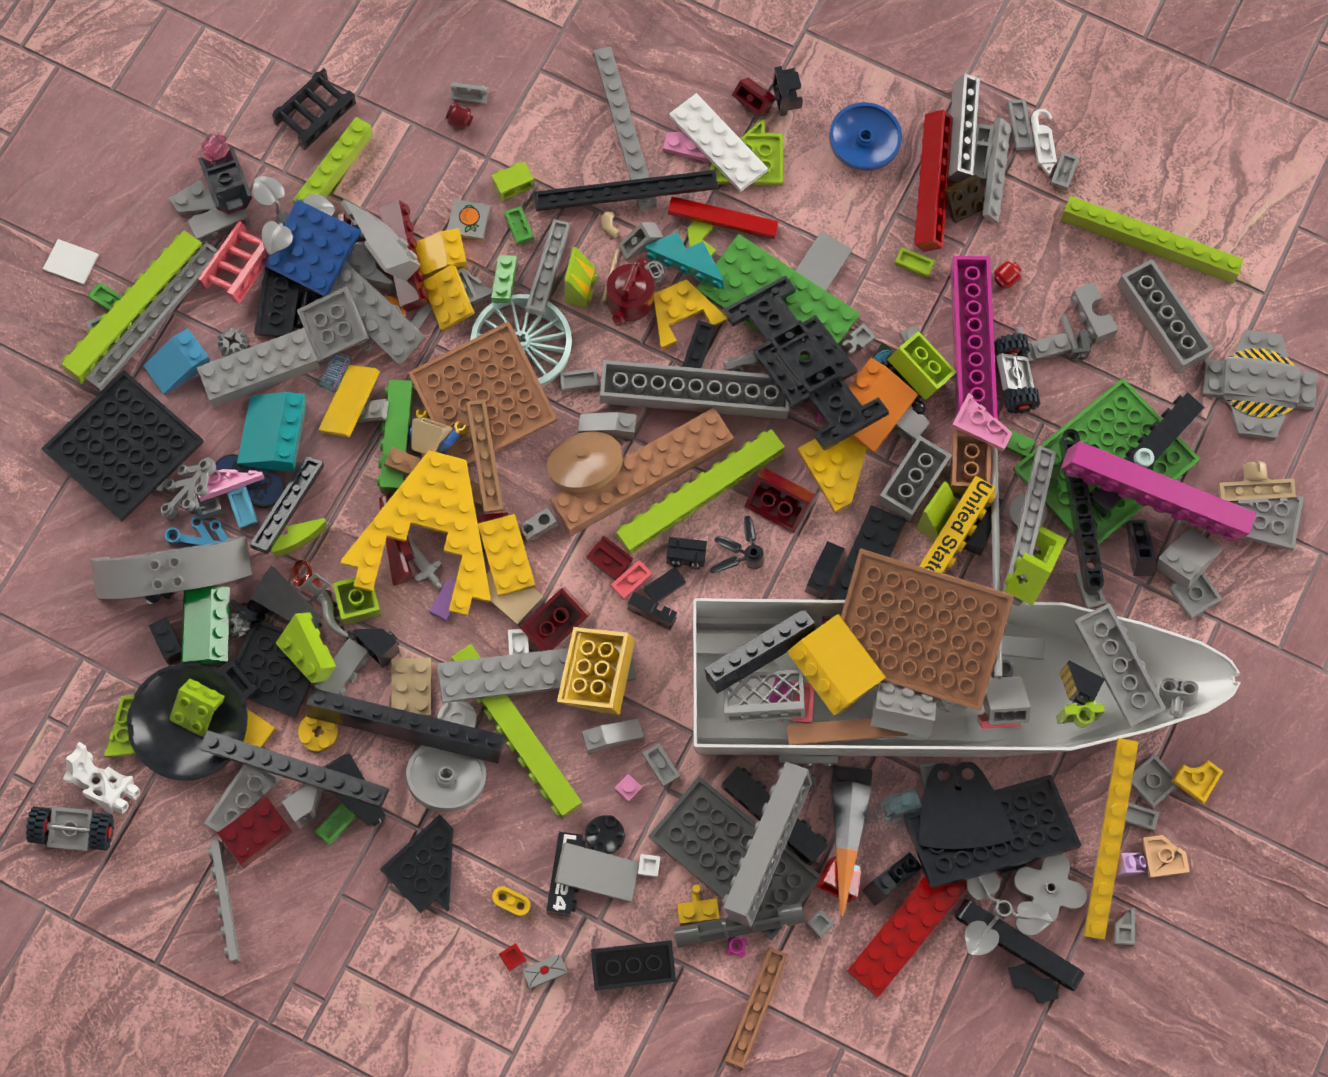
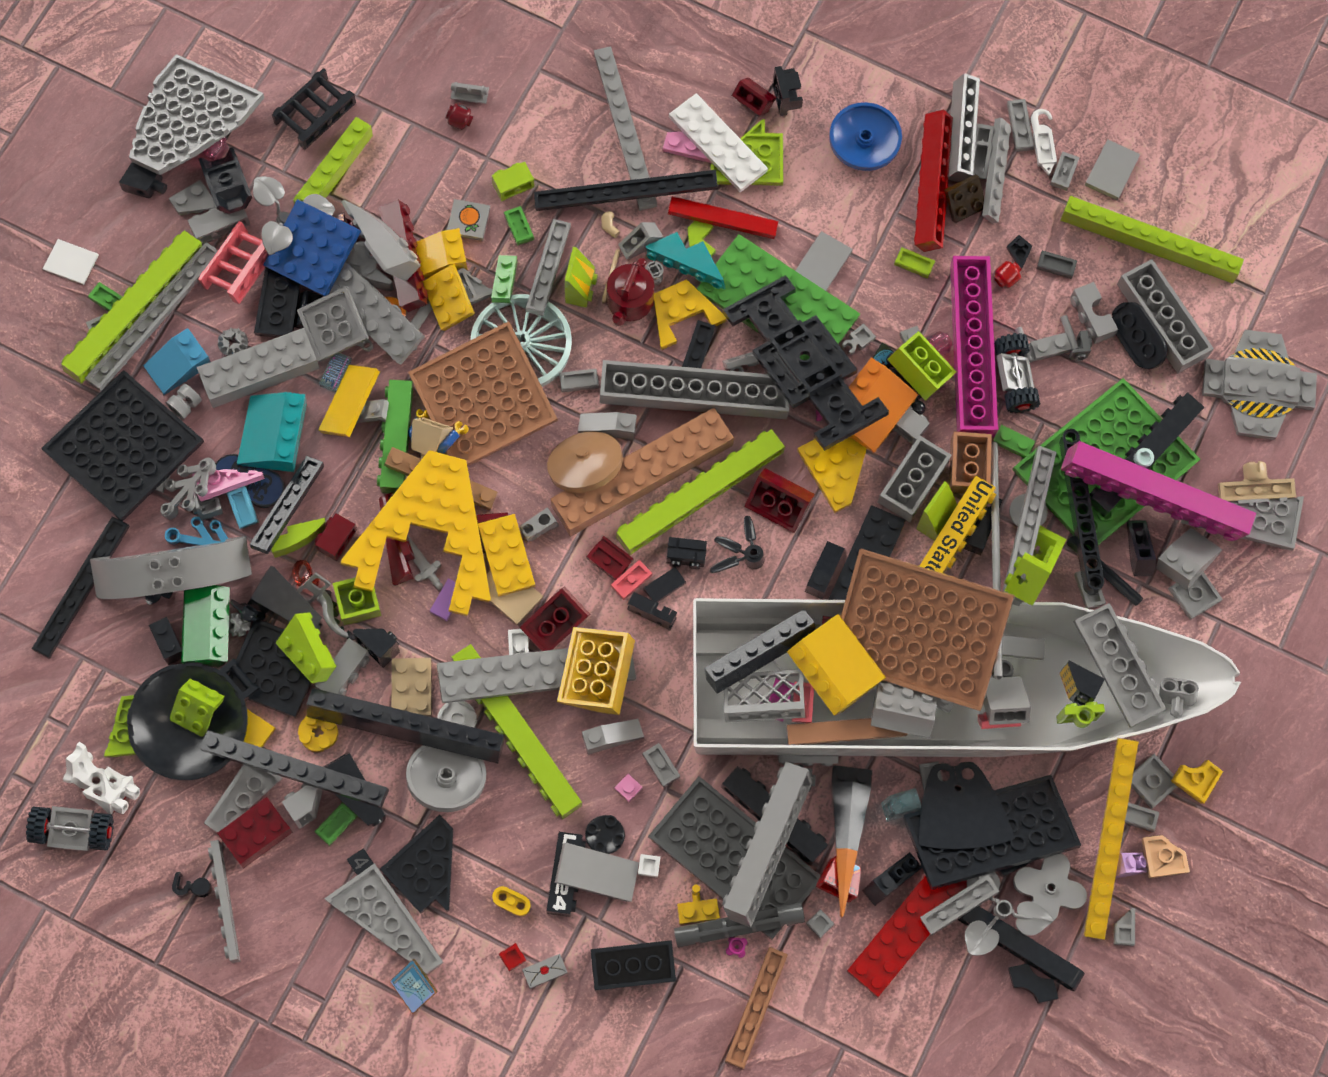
(78, 589): none -> black tile
(142, 181): none -> black torso
(181, 407): none -> light grey wheel
(188, 114): none -> light grey wing
(200, 887): none -> black leg
(335, 536): none -> dark red brick
(360, 861): none -> black tile
(378, 910): none -> light grey wing
(413, 986): none -> piece
(484, 456): medium nougat plate -> none
(941, 342): none -> clear pink head
(959, 904): none -> light grey plate
(978, 423): bright pink wing -> none
(1019, 250): none -> black piece
(1056, 264): none -> dark grey tile
(1112, 169): none -> light grey tile
(1112, 577): none -> black axle
(1139, 335): none -> black tile

